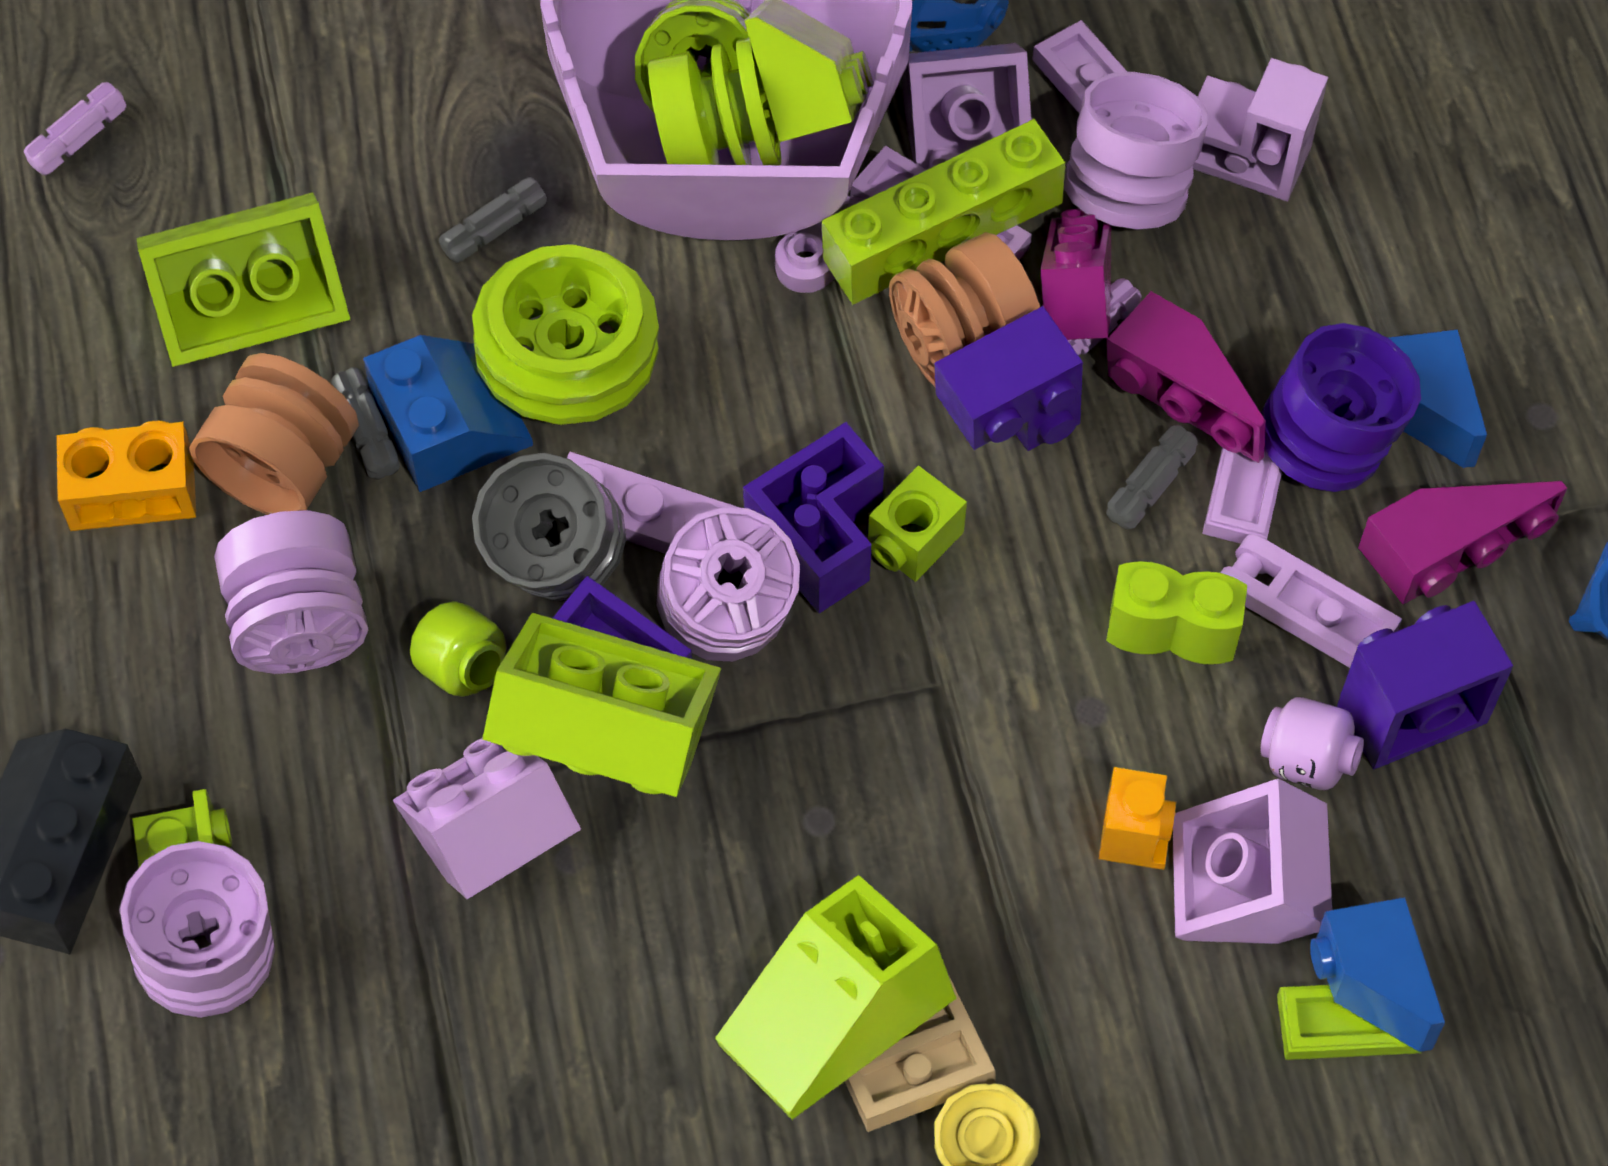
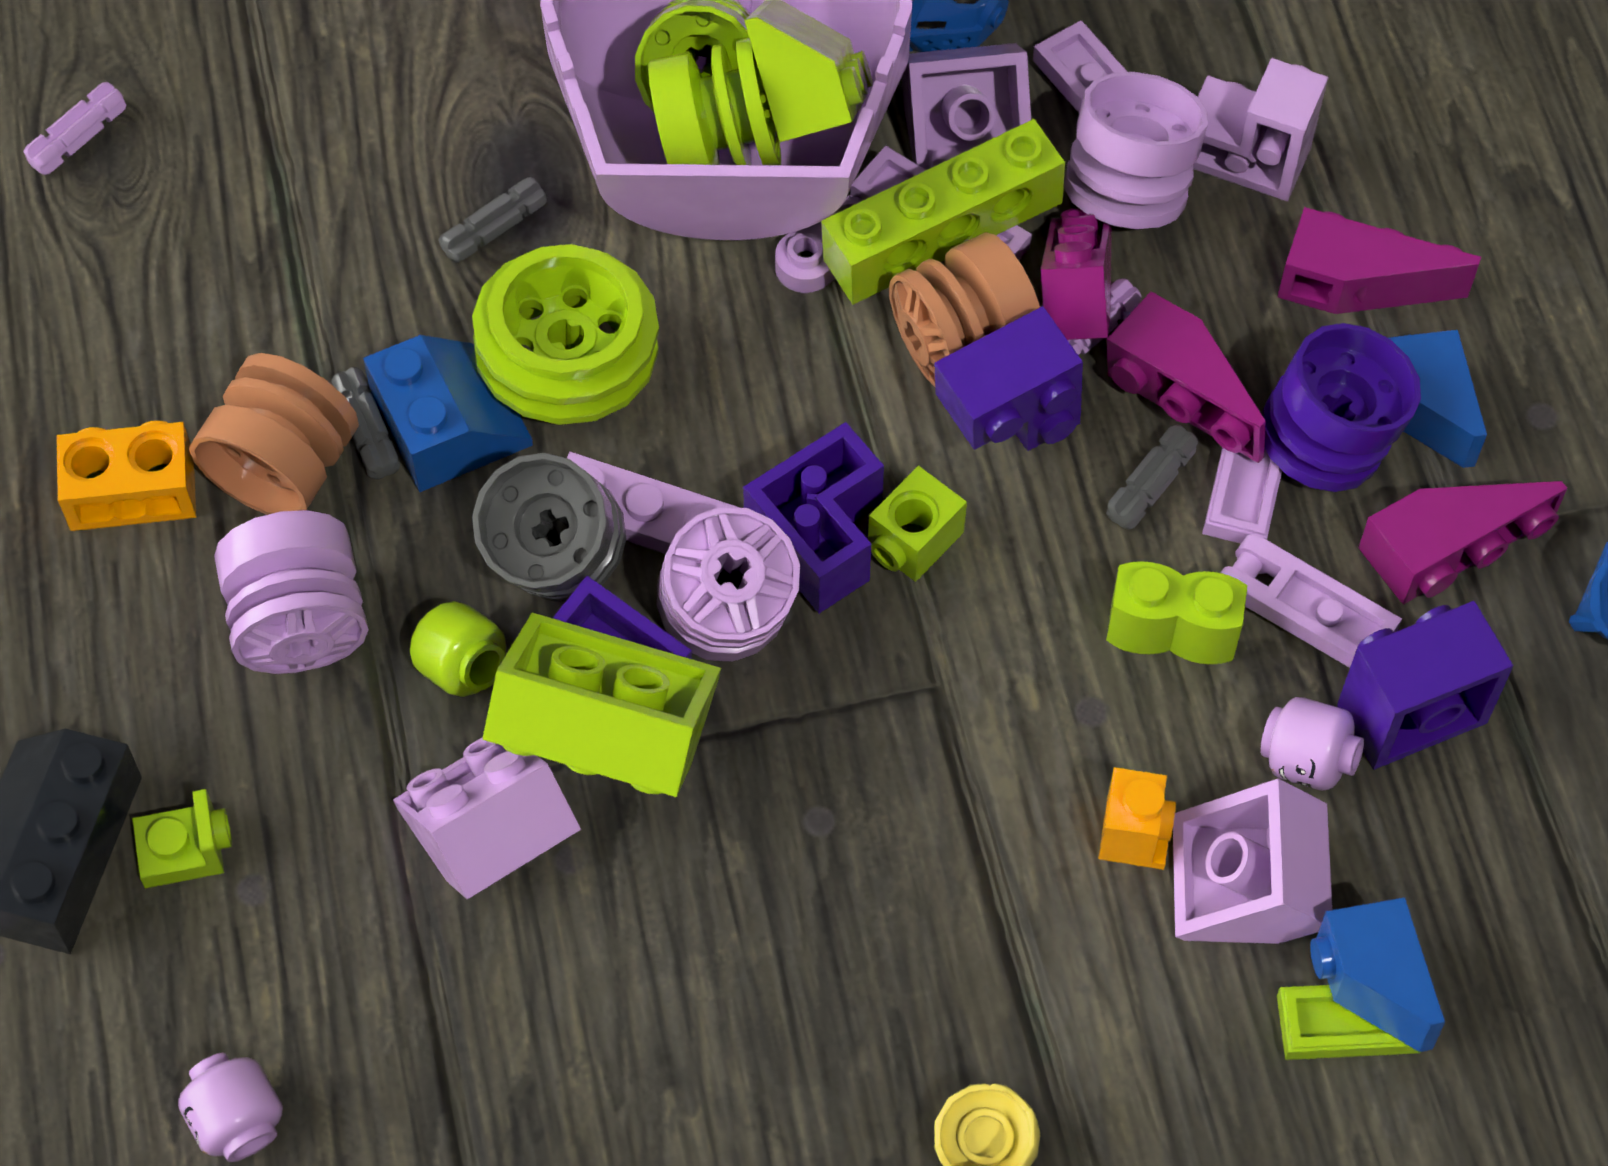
(191, 894): lavender wheel -> none
(230, 1107): none -> lavender head
(243, 279): lime slope -> none
(835, 997): lime slope -> none
(922, 1069): tan wing -> none
(1362, 267): none -> magenta slope

